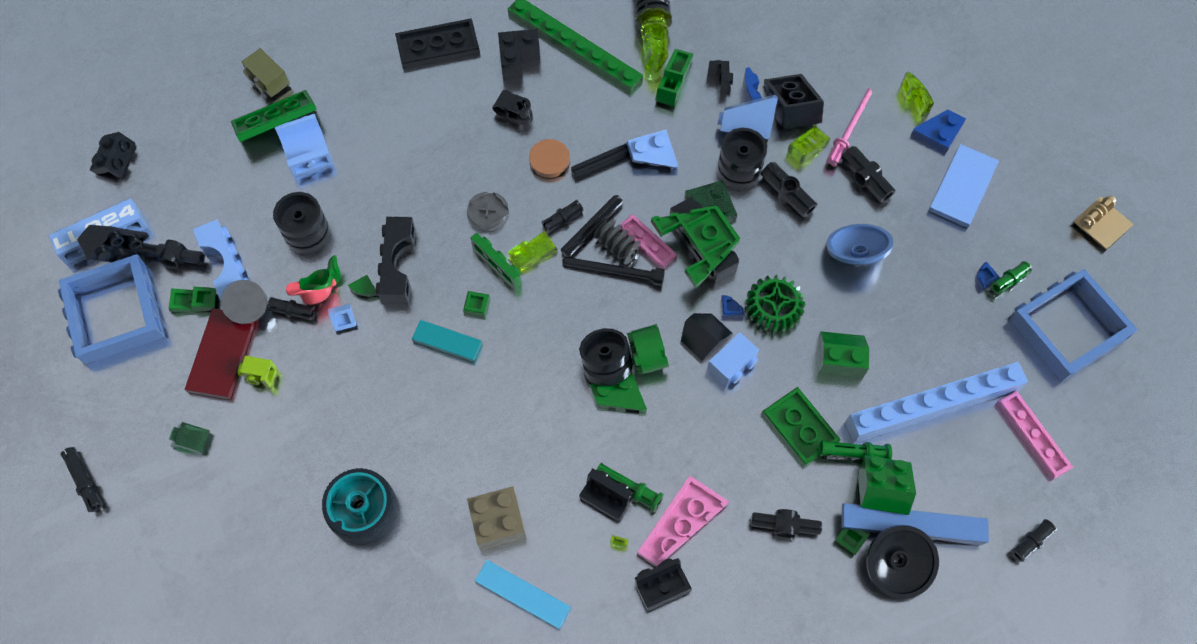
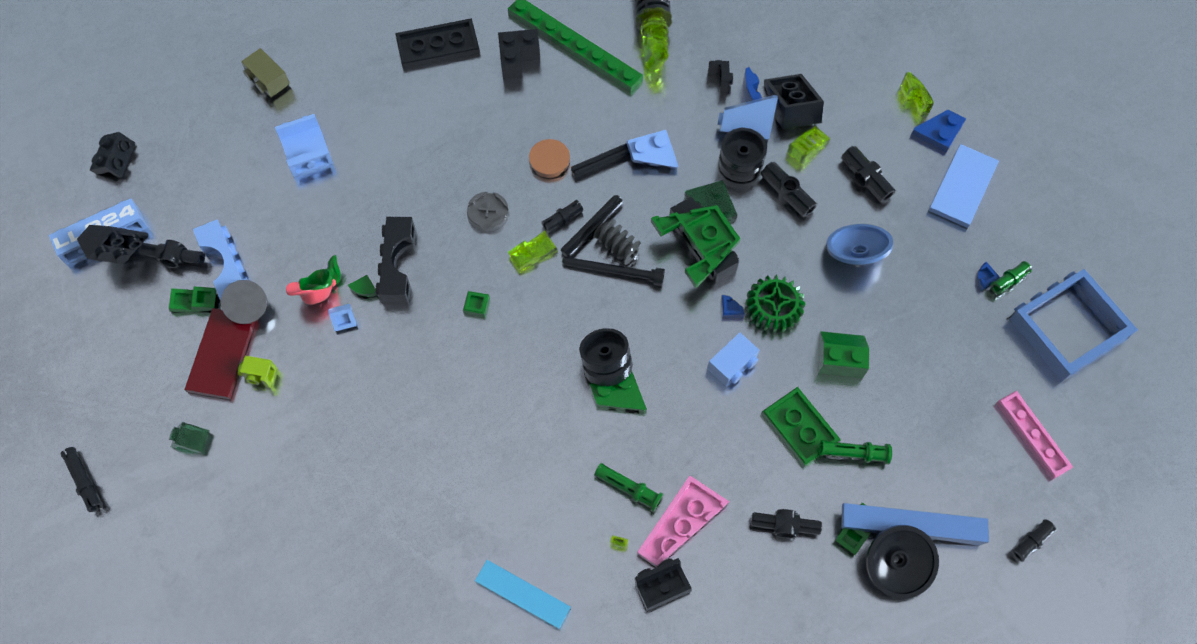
(122, 342): medium blue window -> none
(273, 115): green tile -> none
(290, 308): black pin -> none
(300, 219): black wheel -> none
(371, 518): teal wheel -> none
(447, 341): teal tile -> none
(496, 260): green plate -> none
(496, 518): dark tan brick -> none
(512, 106): black piece -> none
(606, 494): black bracket -> none
(647, 349): green brick -> none
(651, 244): bright pink tile -> none
(674, 77): green slope -> none
(703, 334): black slope -> none
(841, 144): bright pink piece -> none
(886, 485): green brick -> none
(935, 402): light blue brick -> none
(1103, 221): tan hinge -> none

